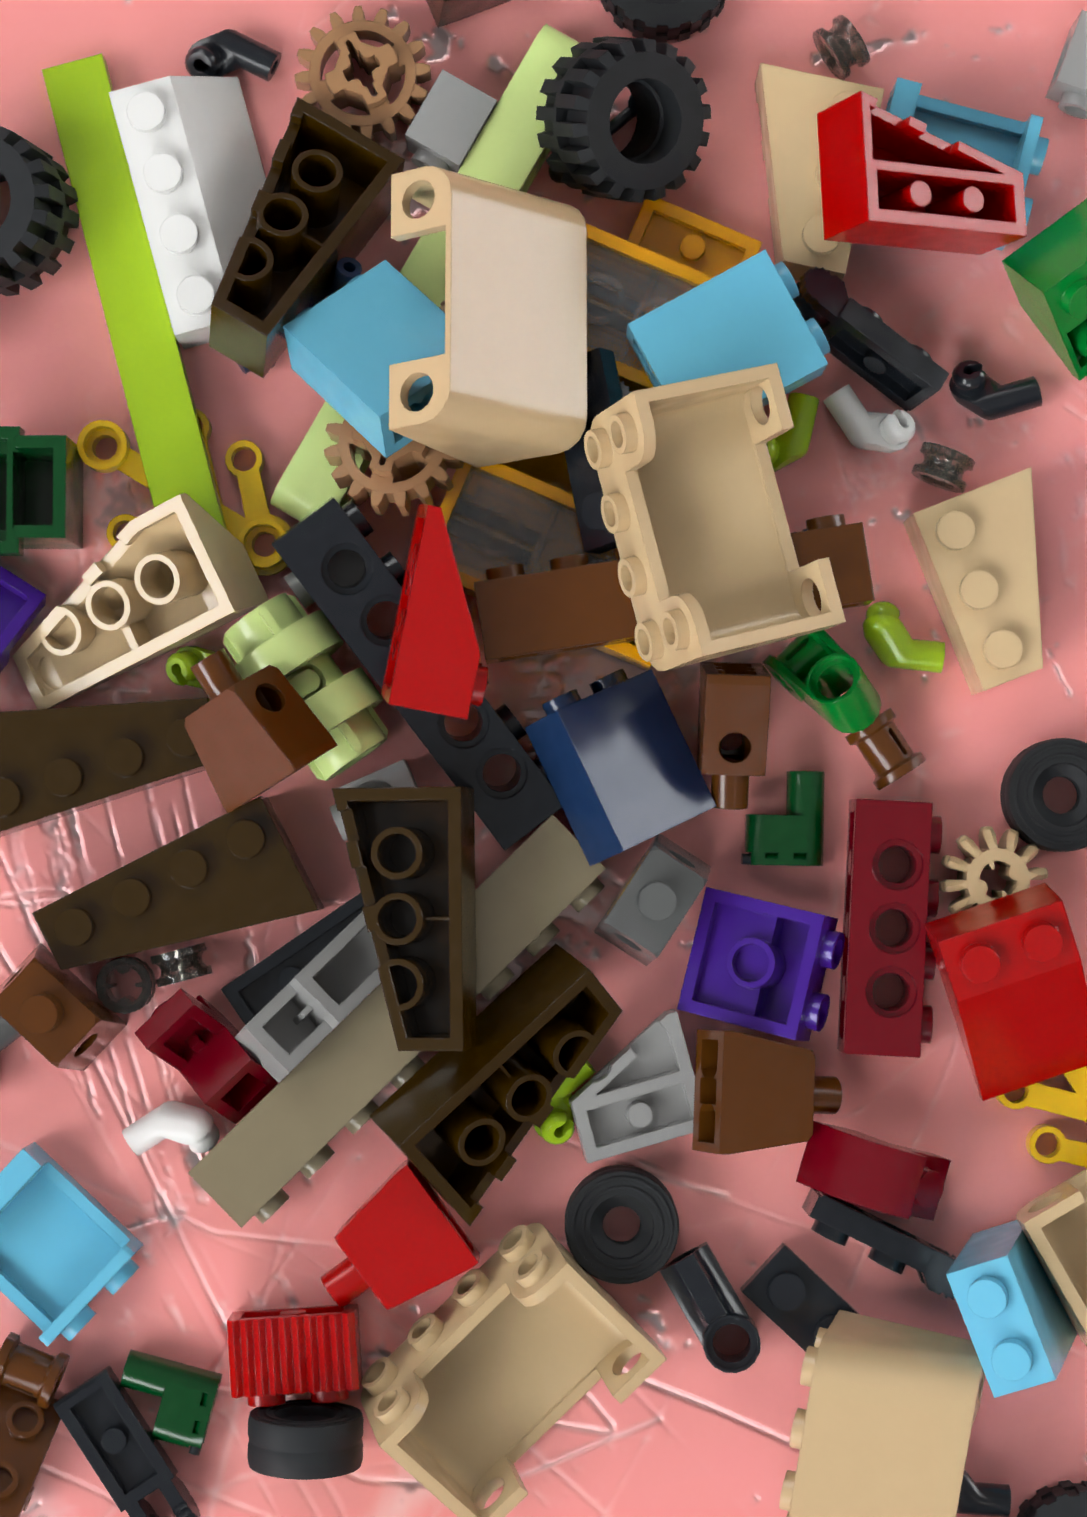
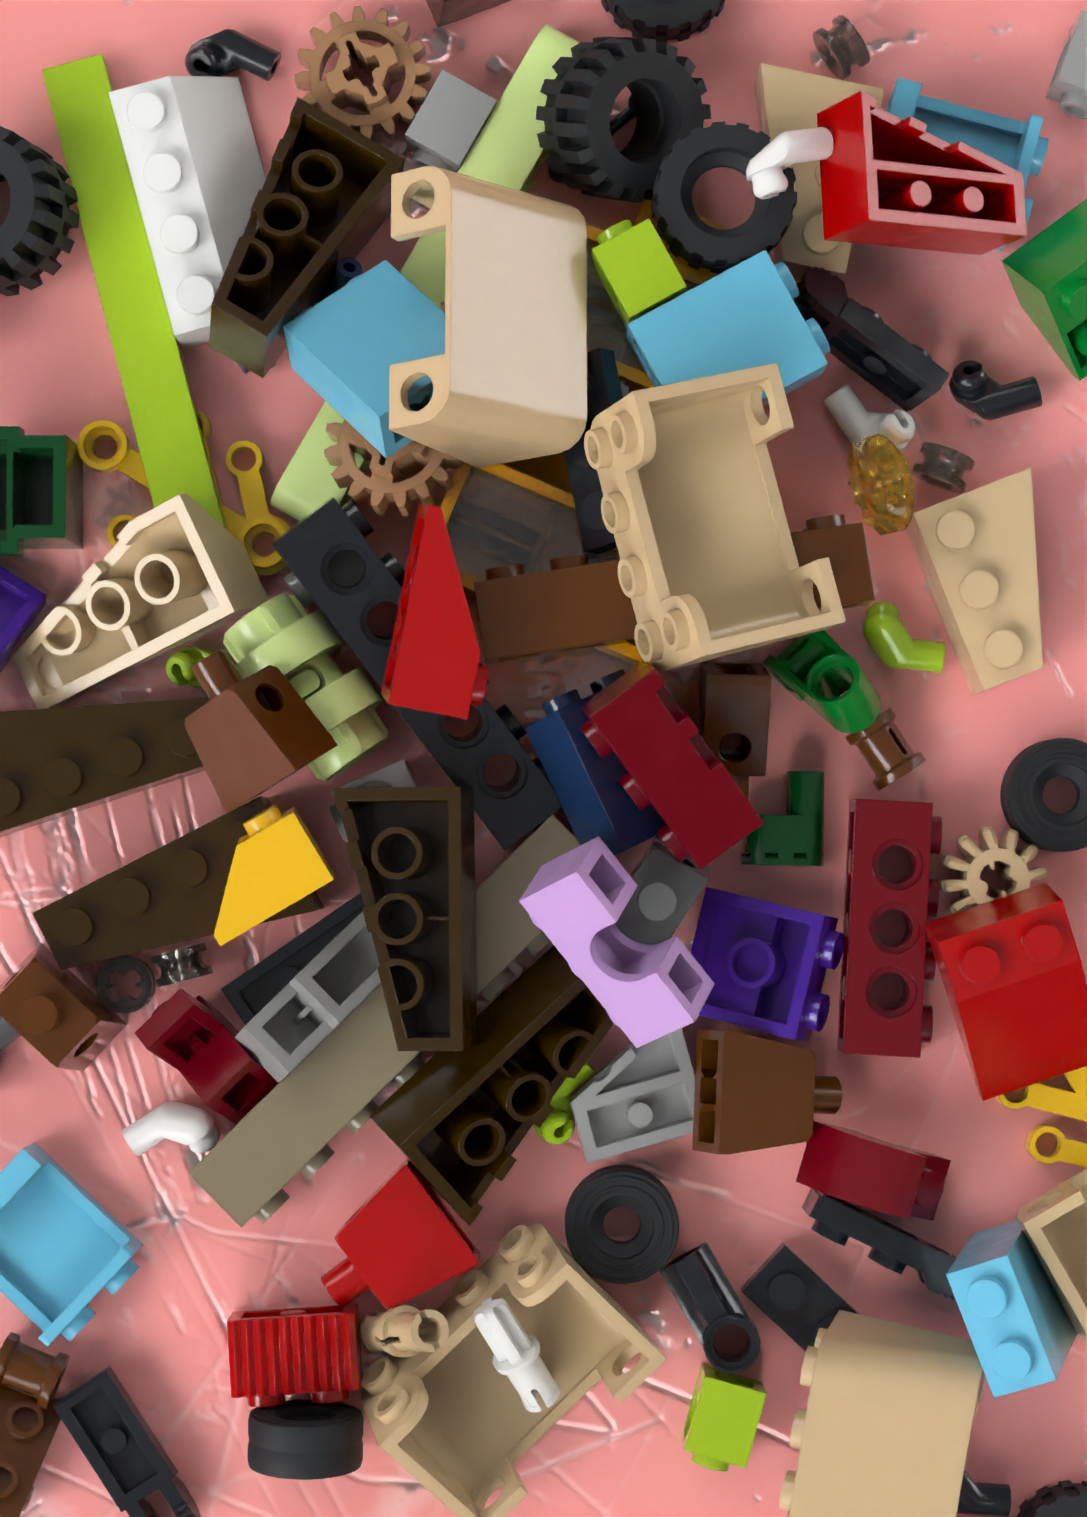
(186, 1396): dark green piece -> none
(270, 871): none -> yellow slope
(403, 1331): none -> tan pin
(516, 1353): none -> white axle
(636, 269): none -> lime brick
(638, 984): none -> lavender arch
(669, 766): none -> dark red wedge
(672, 199): none -> black tyre
(722, 1418): none -> lime brick
(786, 149): none -> white arm
(796, 441): lime arm -> none
(882, 484): none -> clear yellow gear

